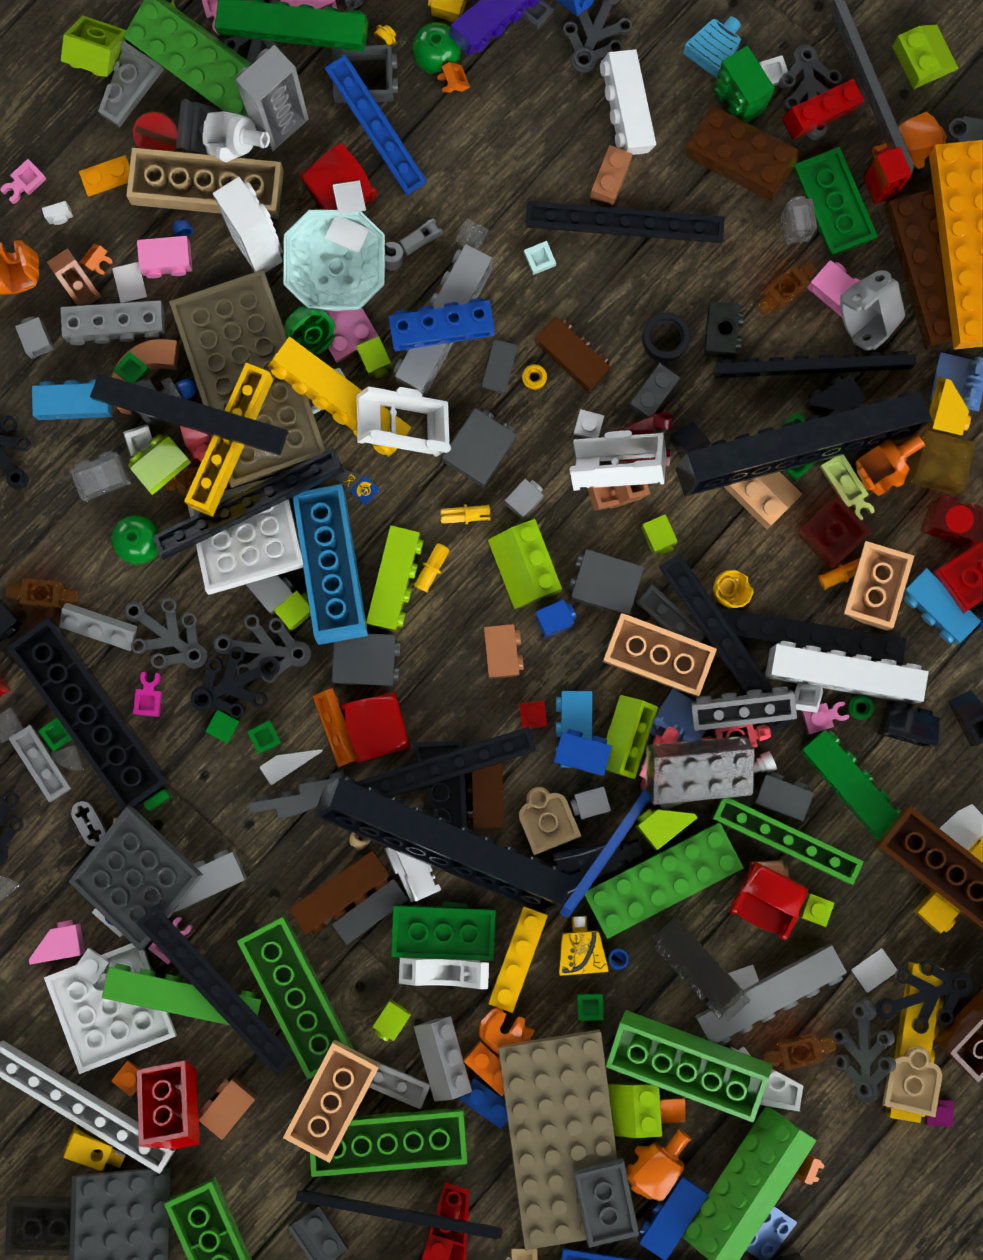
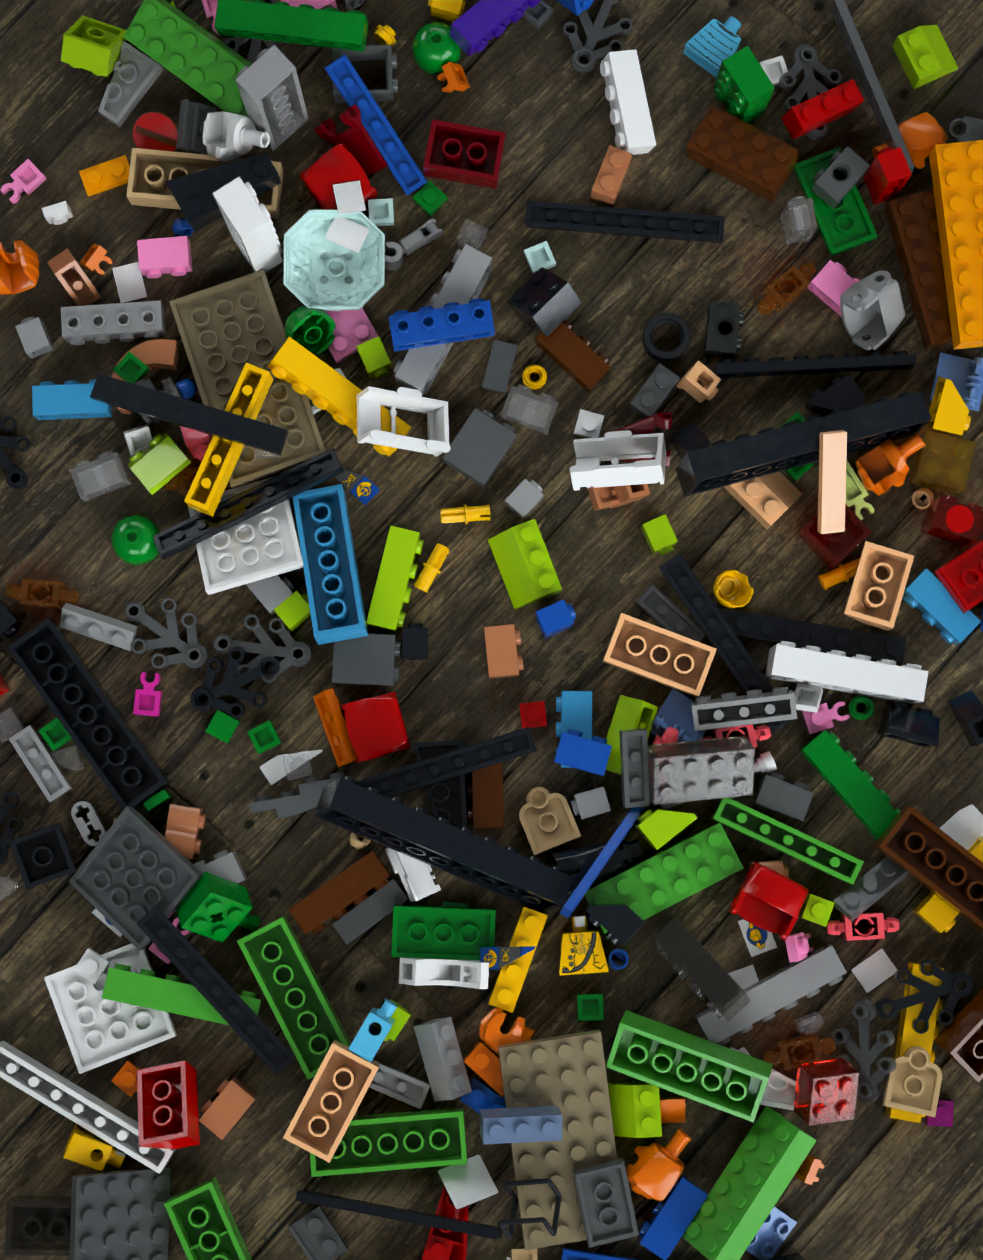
(43, 855): none -> black brick
(60, 943): bright pink slope -> none
(184, 827): none -> nougat brick
(196, 190): none -> black wedge
(216, 908): none -> green brick
(297, 765): none -> clear plate
(355, 139): none -> dark red flag
(368, 1037): none -> medium azure torso
(381, 212): none -> light aqua plate
(415, 642): none -> black brick
(430, 198): none -> green plate
(464, 154): none -> dark red brick
(468, 1182): none -> white sticker
(501, 956): none -> sticker
(512, 1221): none -> black piece
(520, 1125): none -> sand blue brick
(530, 409): none -> clear brick
(544, 301): none -> black brick
(605, 582): dark grey brick -> none
(617, 919): none -> black slope
(634, 768): none -> dark grey plate
(699, 382): none -> light nougat brick
(756, 939): none -> sticker
(798, 946): none -> bright pink plate
(809, 1023): none -> clear plate
(826, 1091): none -> clear red brick
(832, 481): none -> light nougat tile
(834, 190): none -> dark grey brick
(869, 889): none -> dark grey plate
(890, 924): none -> coral piece
(918, 494): none -> tan hinge

